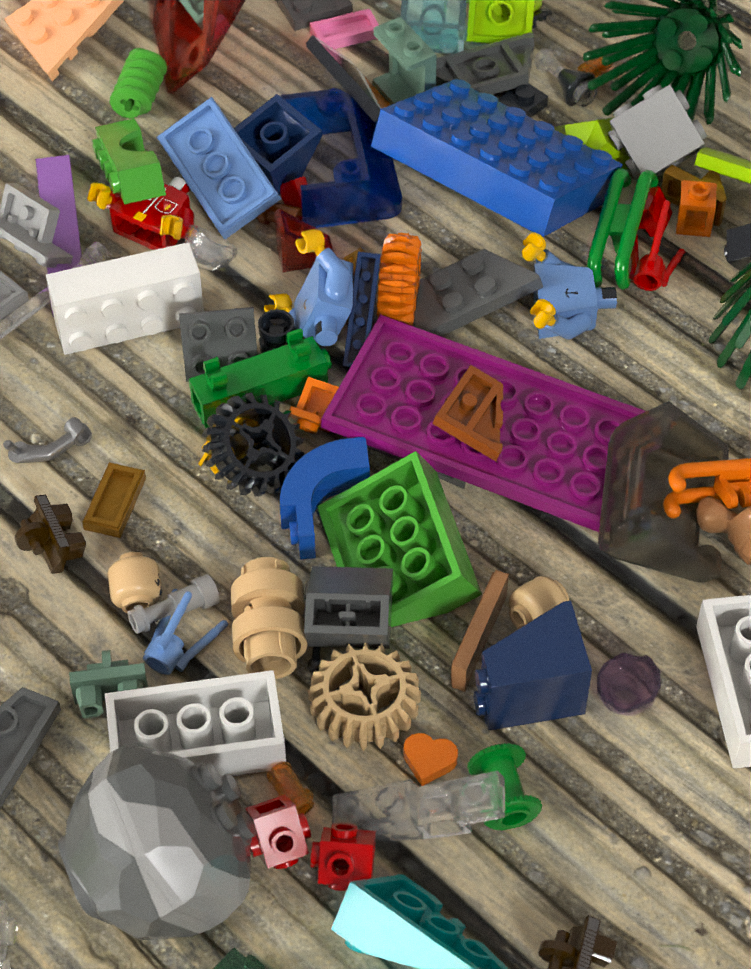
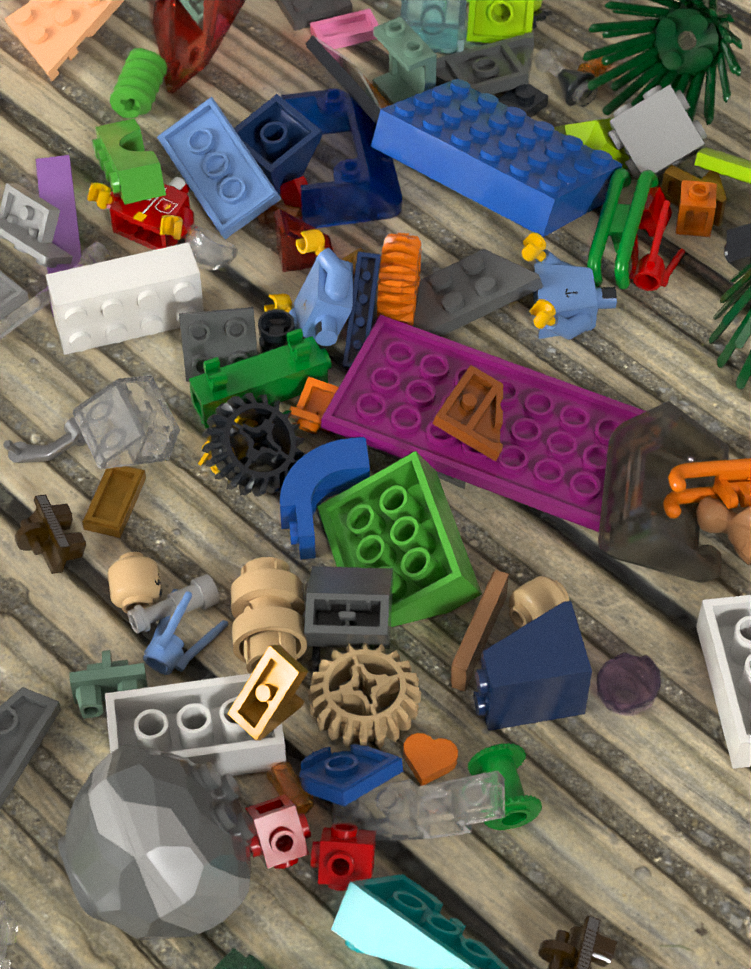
(128, 423): none -> clear slope
(269, 693): none -> slope
(347, 774): none -> blue tile

